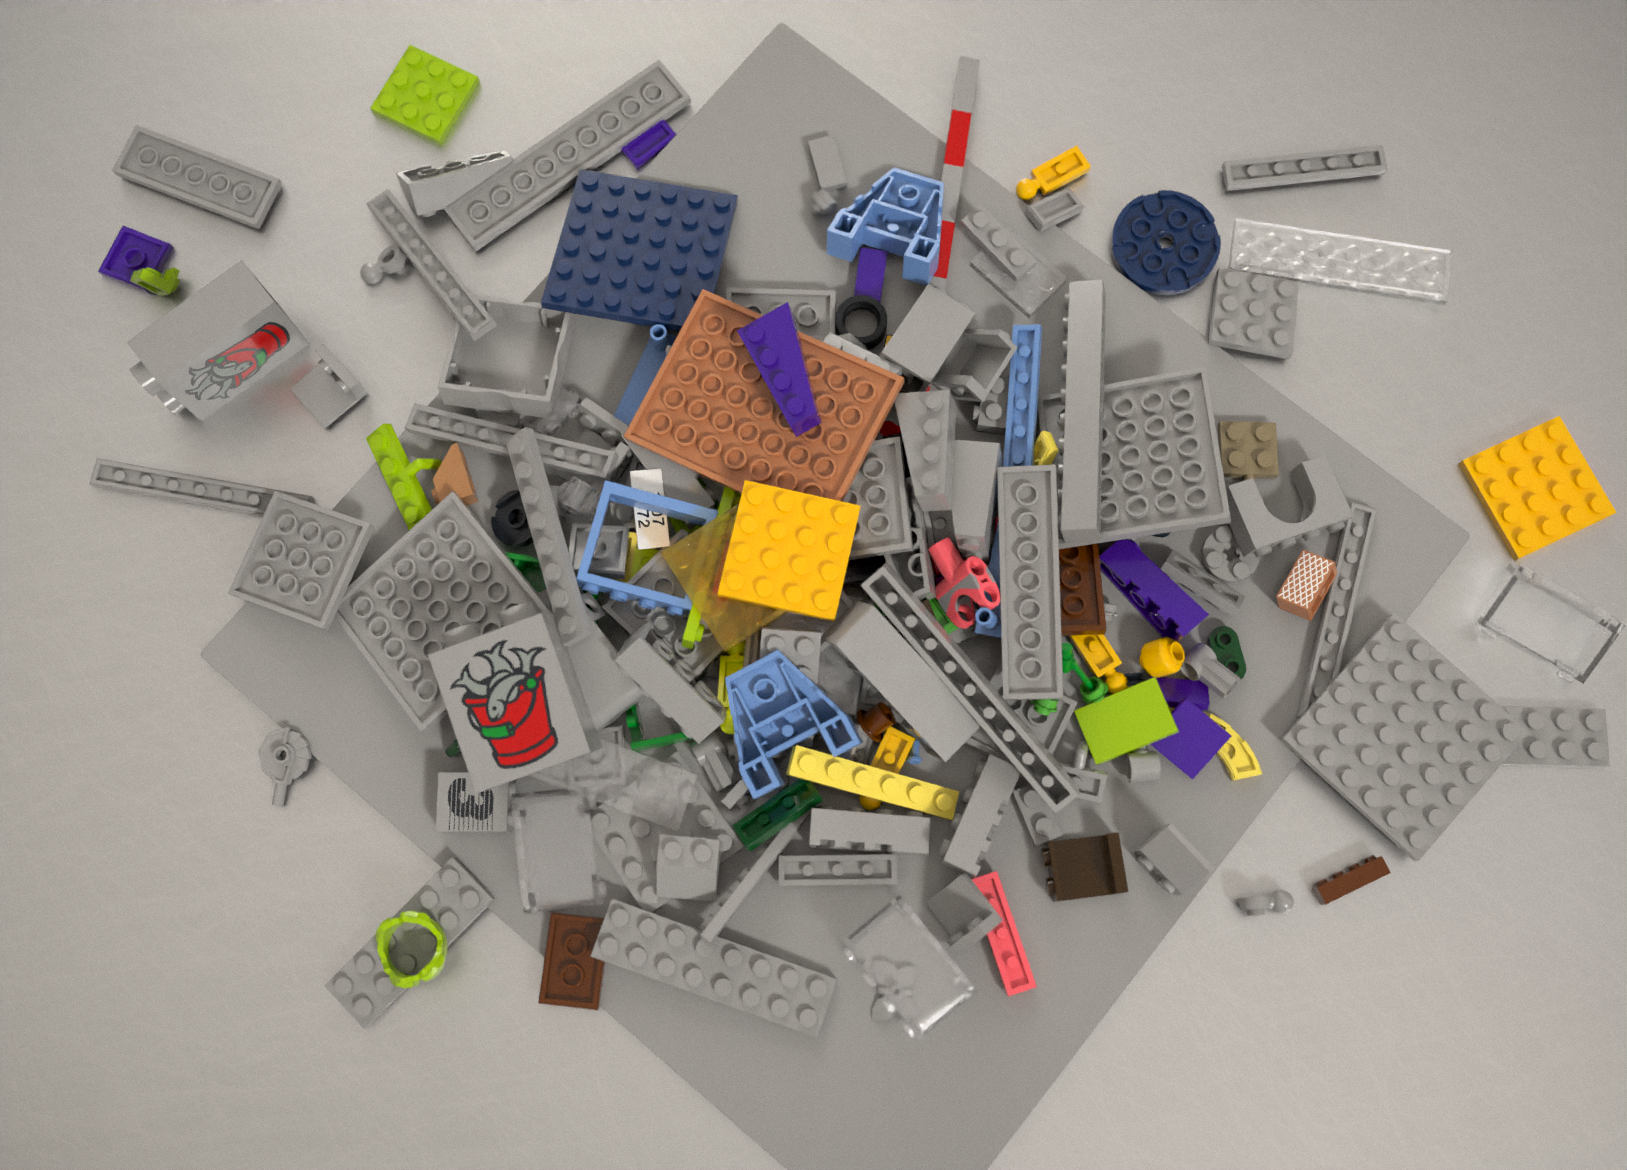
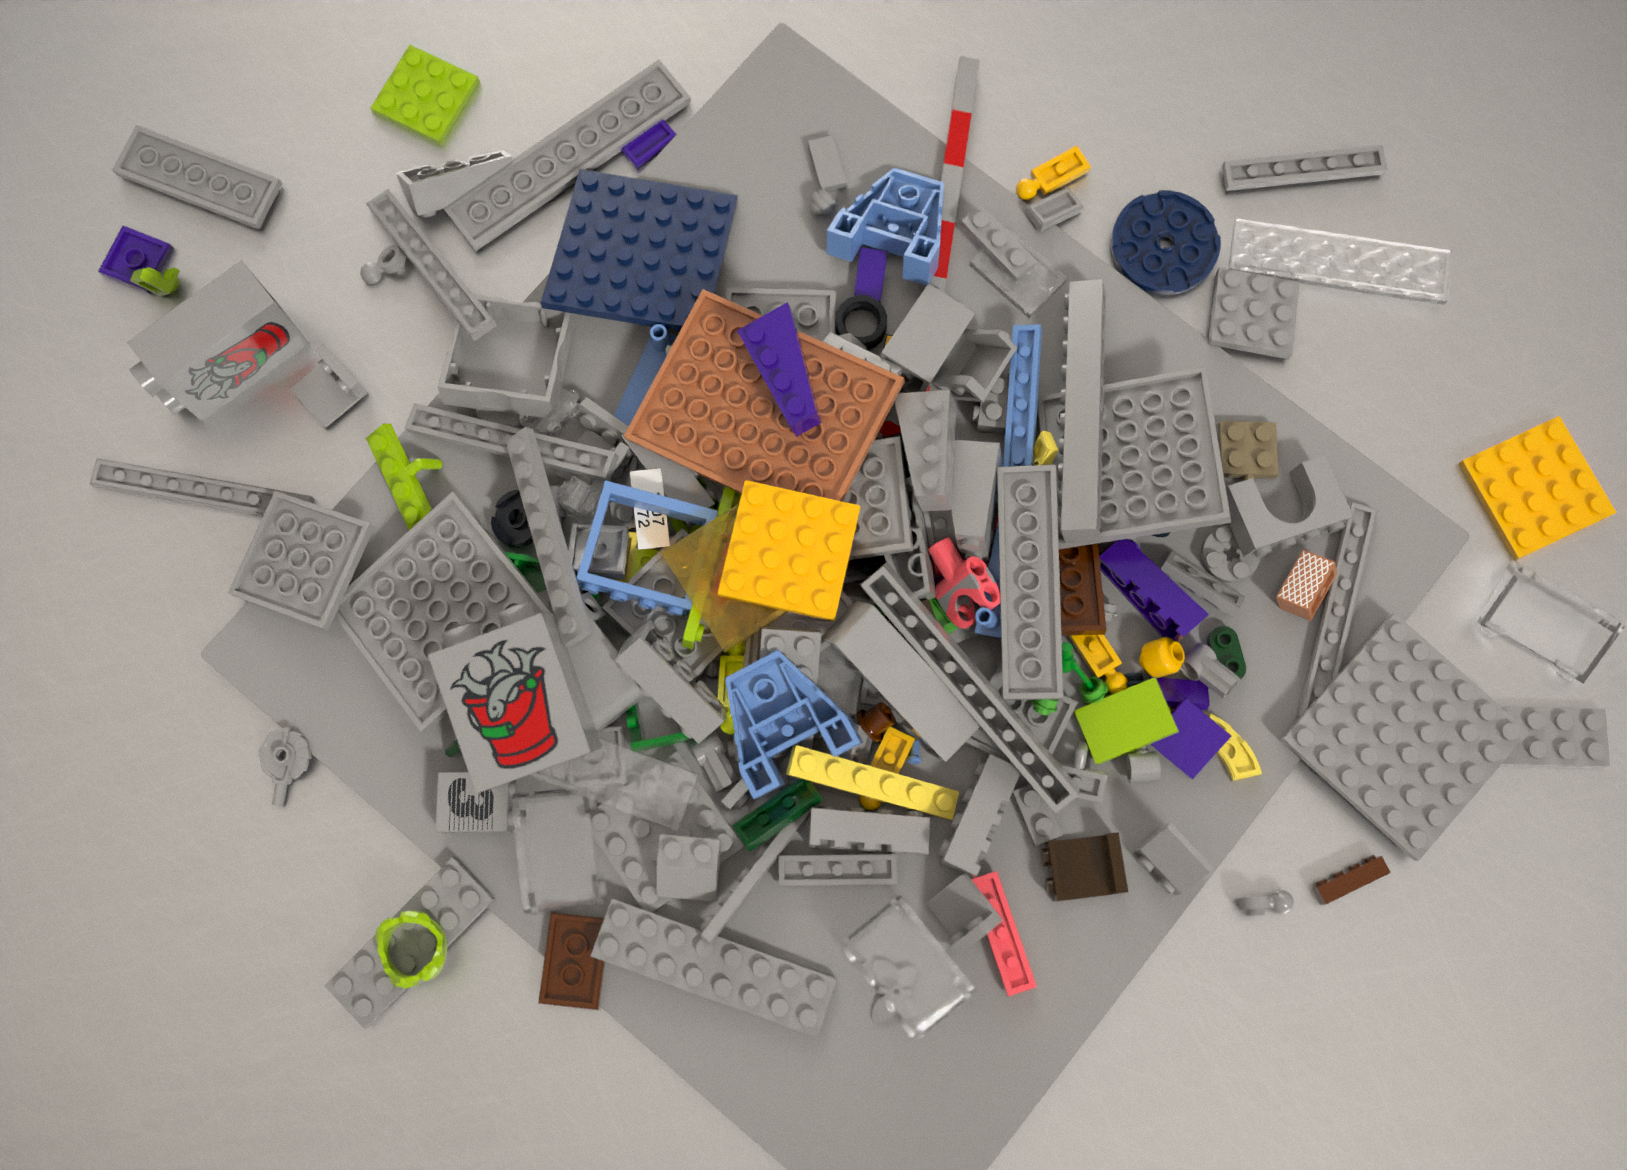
(455, 477): medium nougat slope -> none

